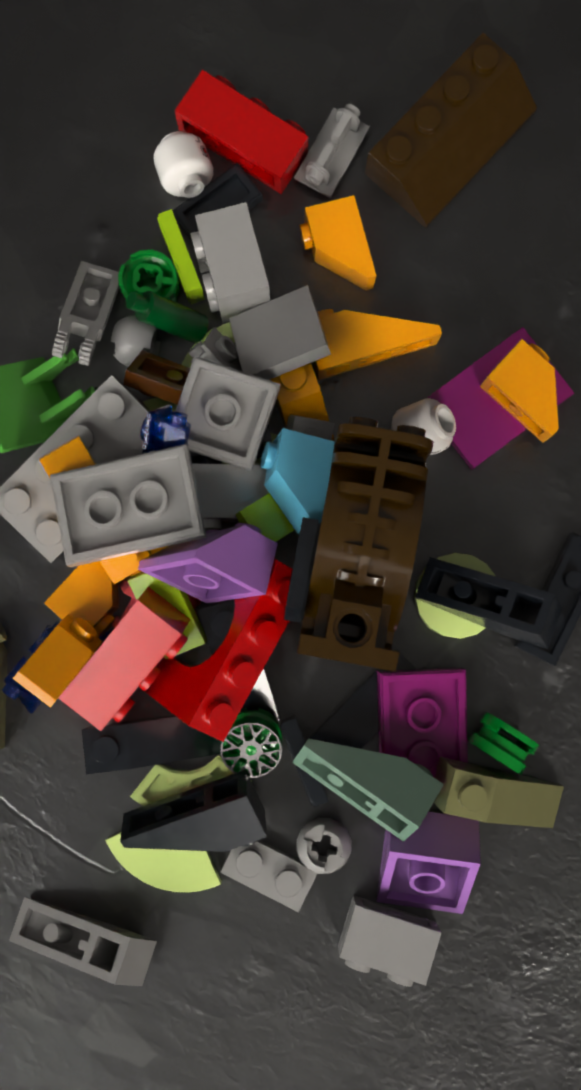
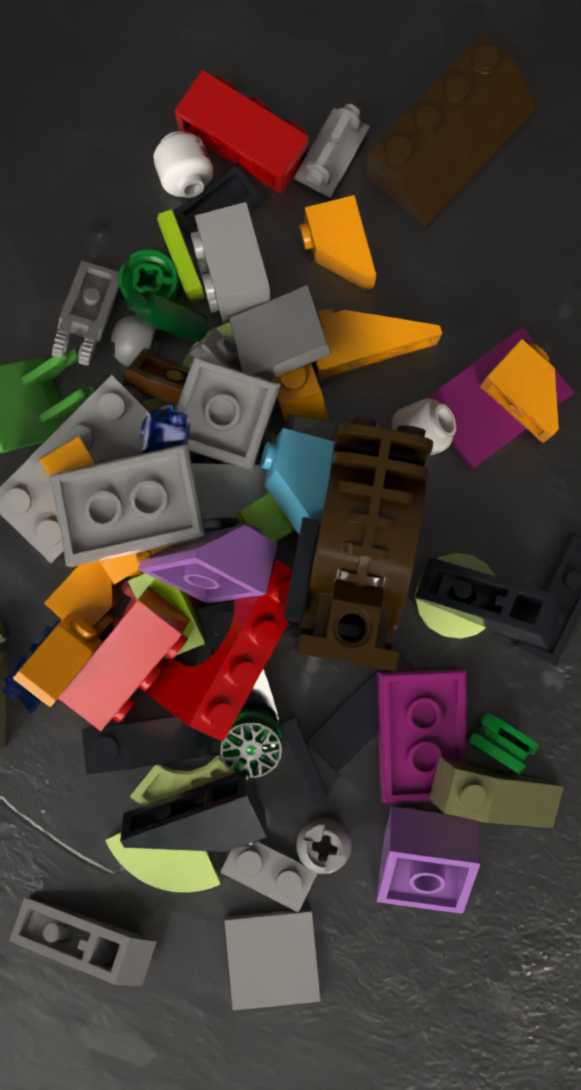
(272, 959): none -> light grey tile
(376, 783): sand green slope -> none
(388, 942): light grey brick -> none

